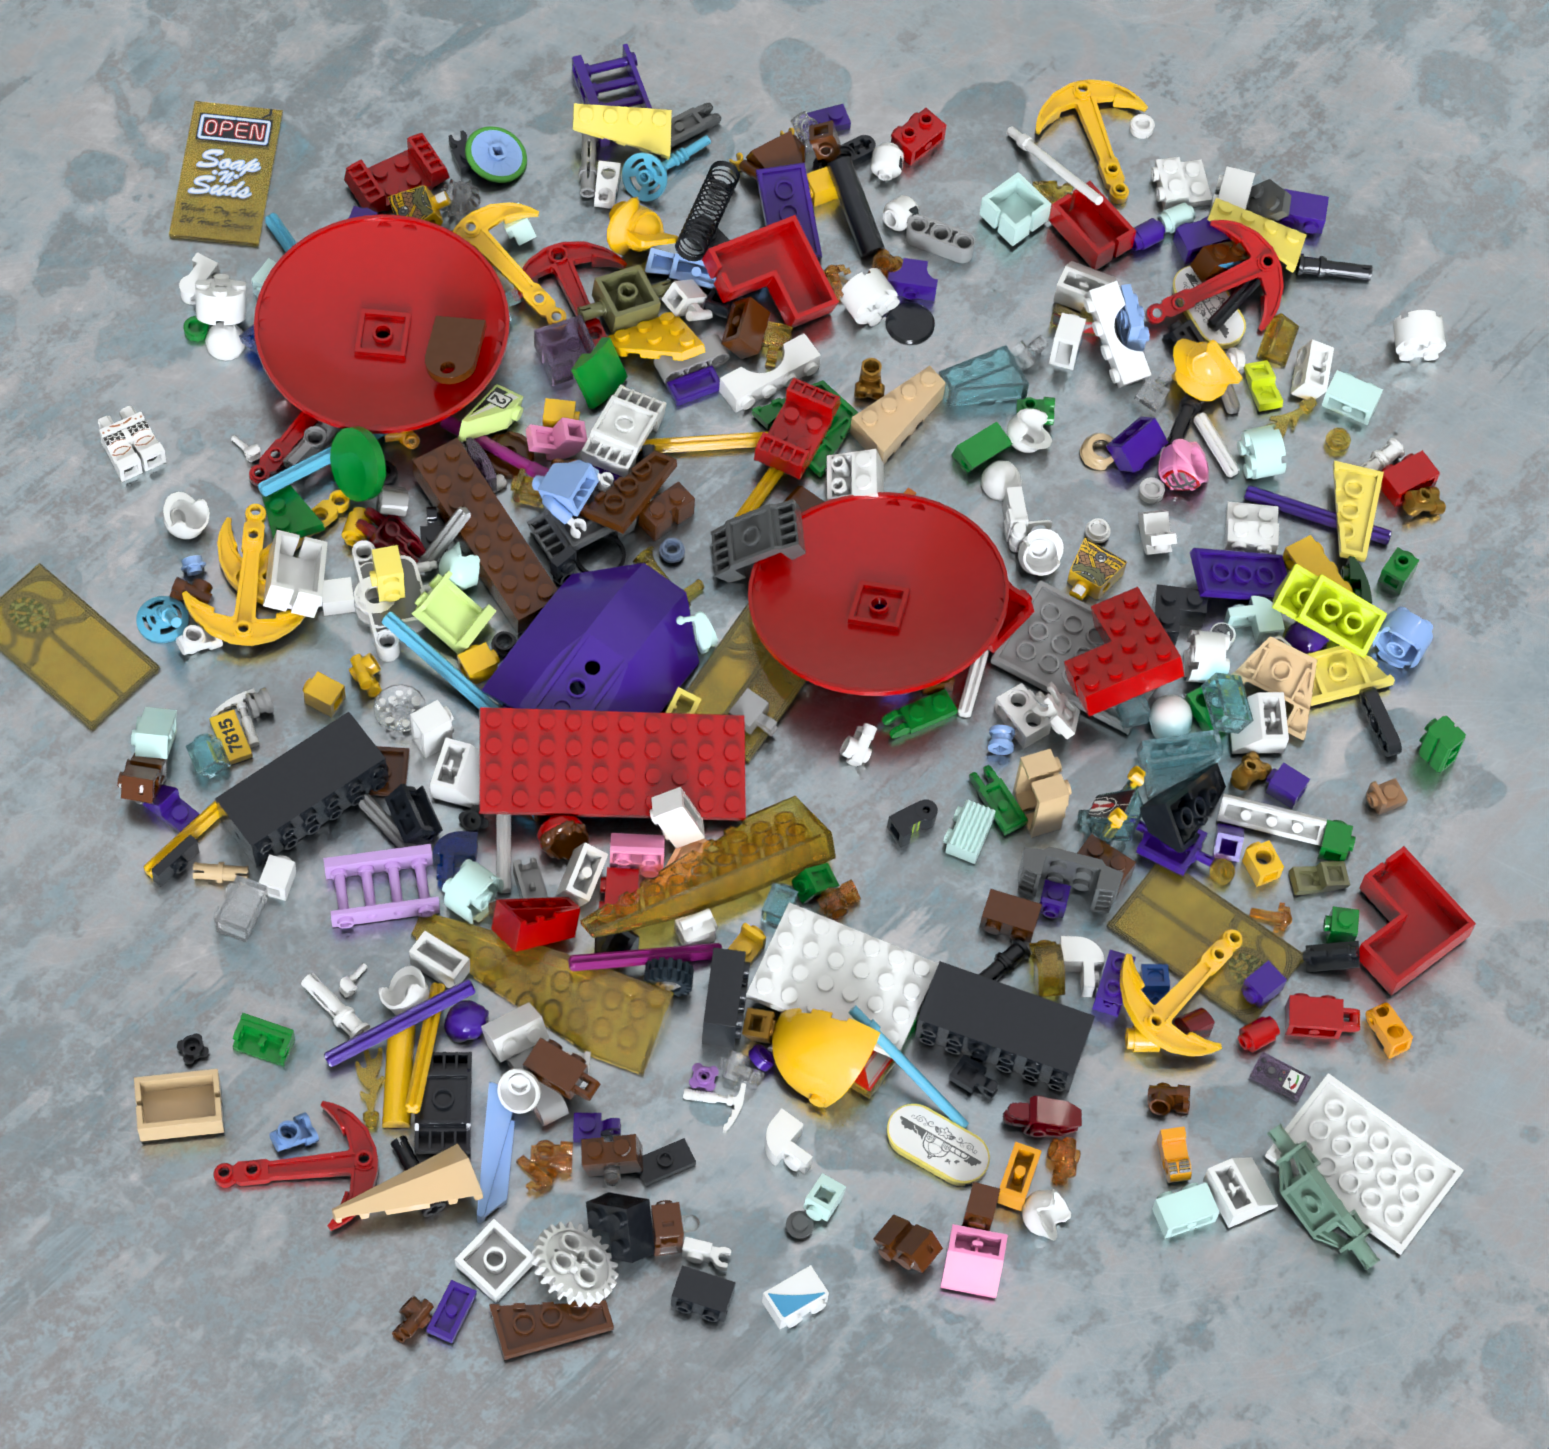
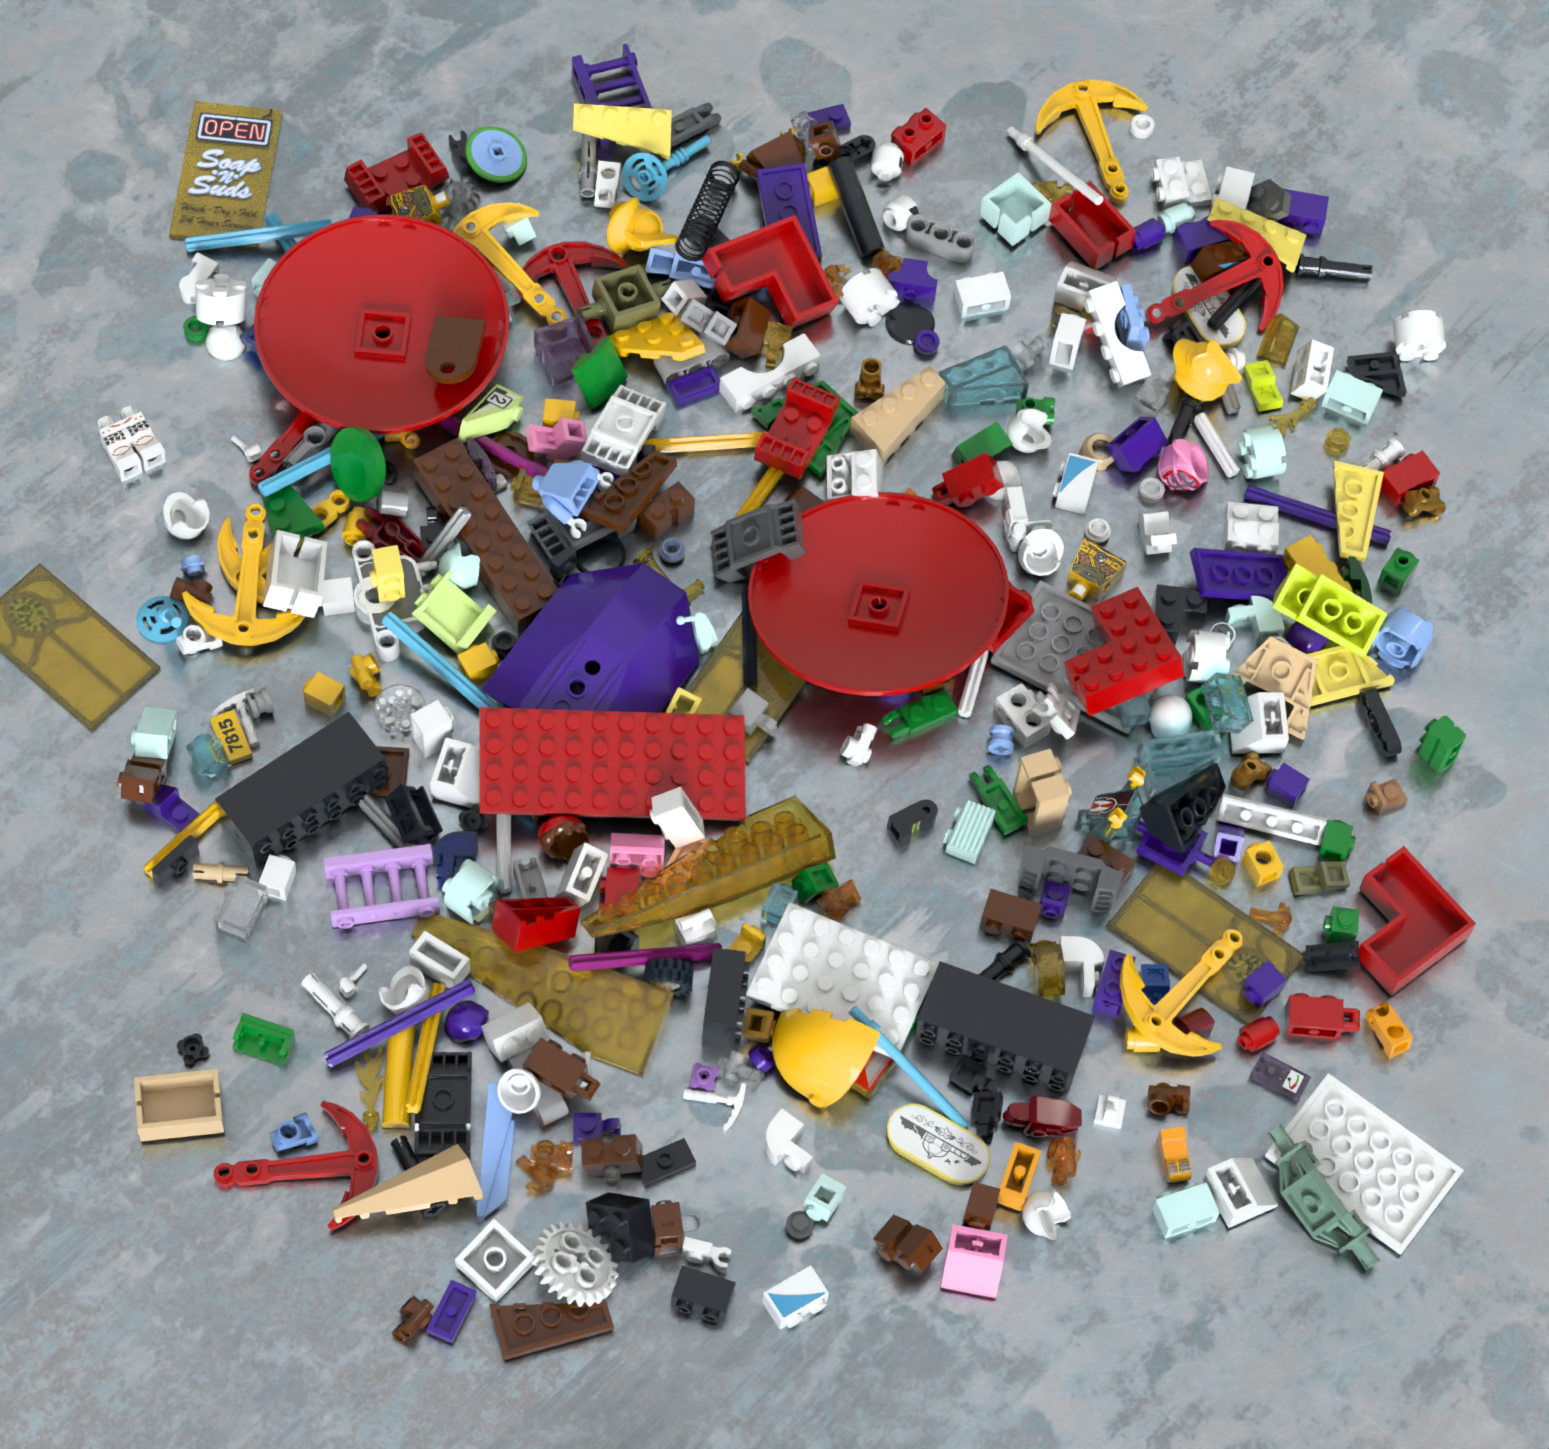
(254, 235): none -> medium azure axle
(707, 323): none -> light grey slope
(749, 645): none -> black axle
(926, 342): none -> dark purple tile
(969, 482): none -> red brick
(982, 294): none -> white brick
(986, 1109): none -> black plate
(1076, 483): none -> white brick
(1109, 1111): none -> white tile
(1380, 370): none -> black wing

